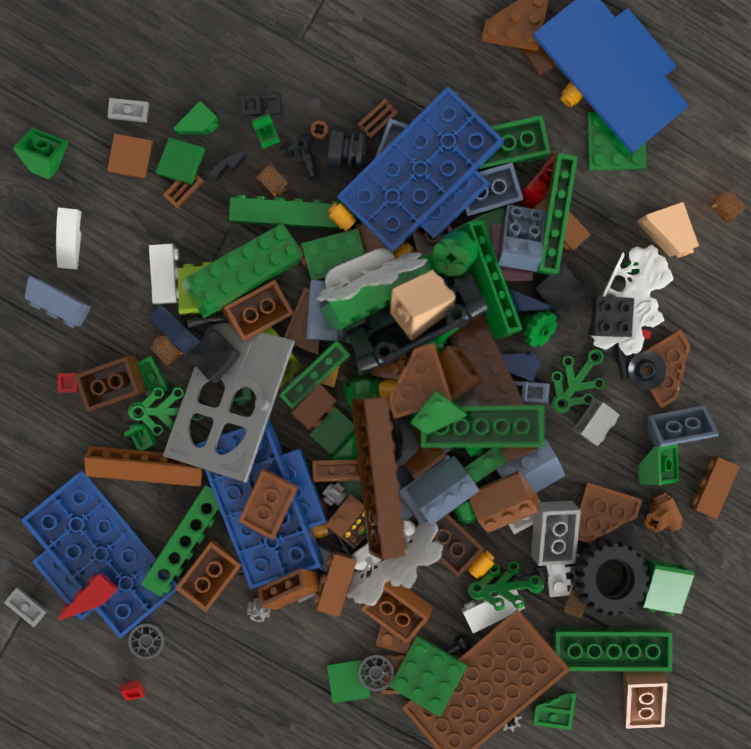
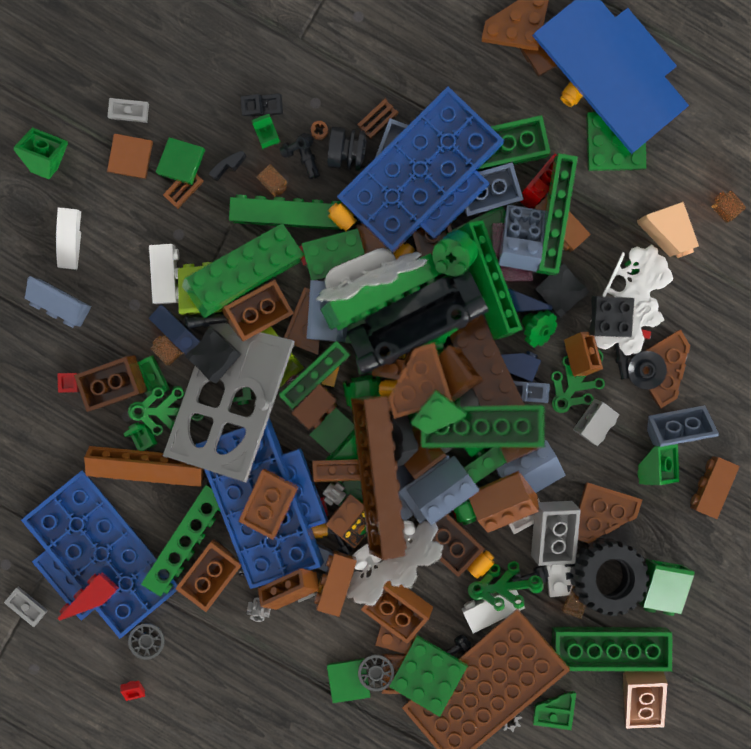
(197, 121): green slope -> none
(421, 303): light nougat slope -> none
(583, 354): none -> dark orange brick
(663, 514): dark orange piece -> none

